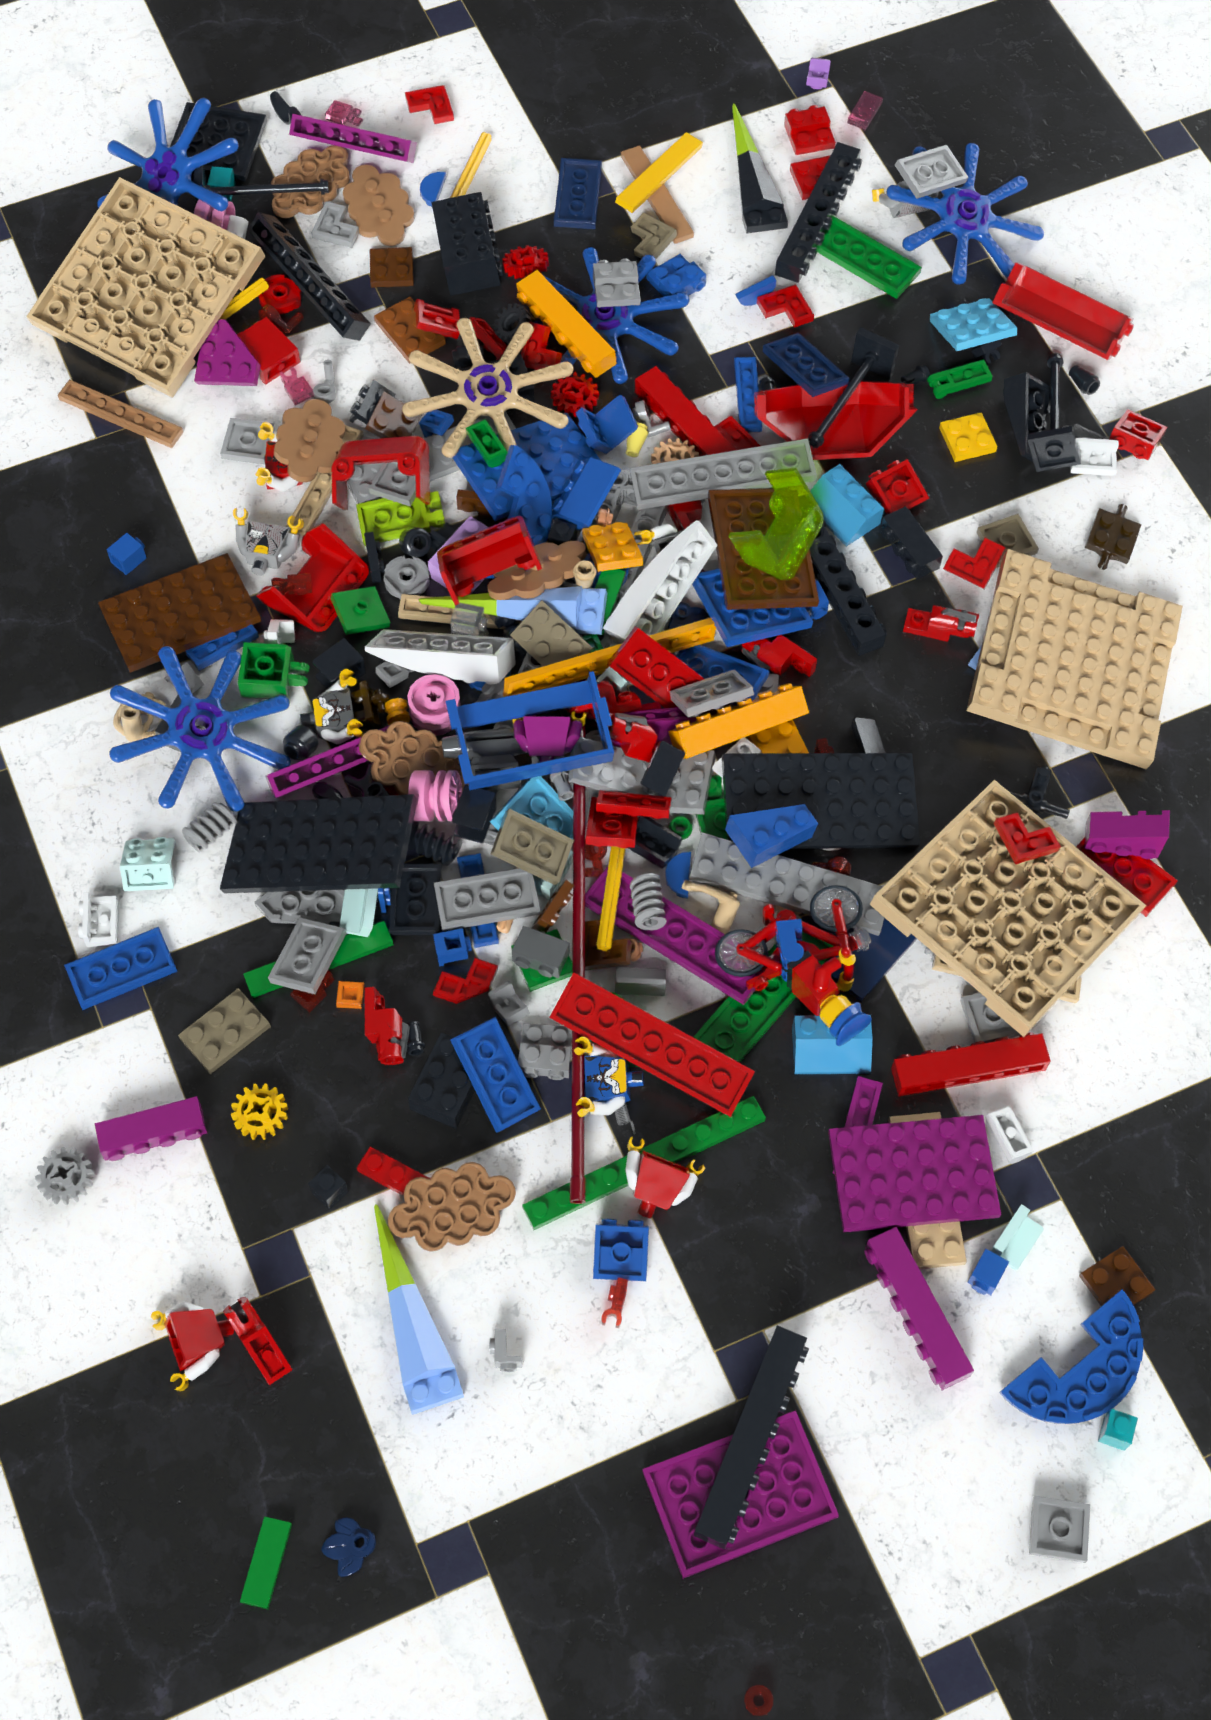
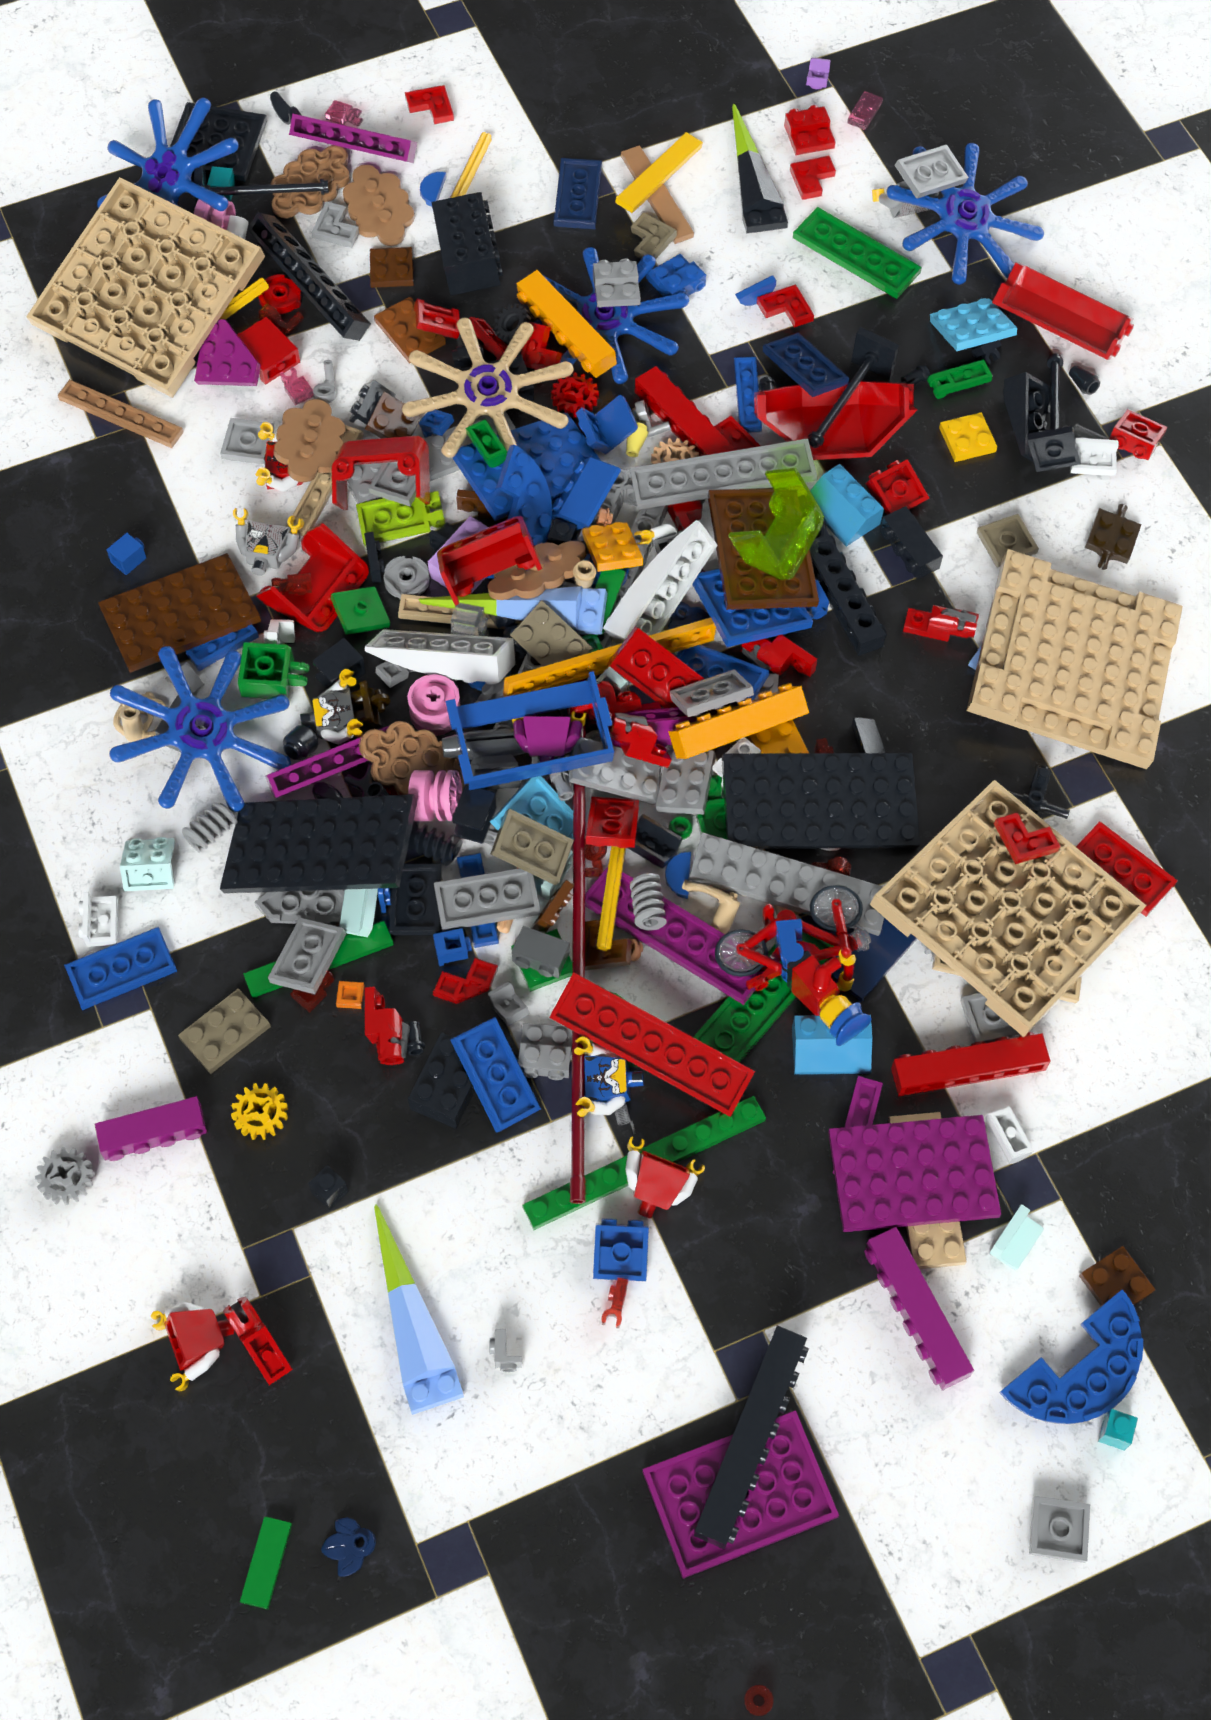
(387, 1170): red plate -> none
(397, 710): light orange wheel -> none
(420, 537): black head -> none
(451, 1206): medium nougat plate -> none
(525, 261): red gear -> none
(633, 804): red plate -> none
(640, 981): light grey panel -> none
(662, 769): black panel -> none
(770, 832): blue wedge -> none
(818, 212): black brick -> none
(976, 569): red plate -> none
(988, 1272): blue brick -> none
(1127, 835): magenta wedge -> none

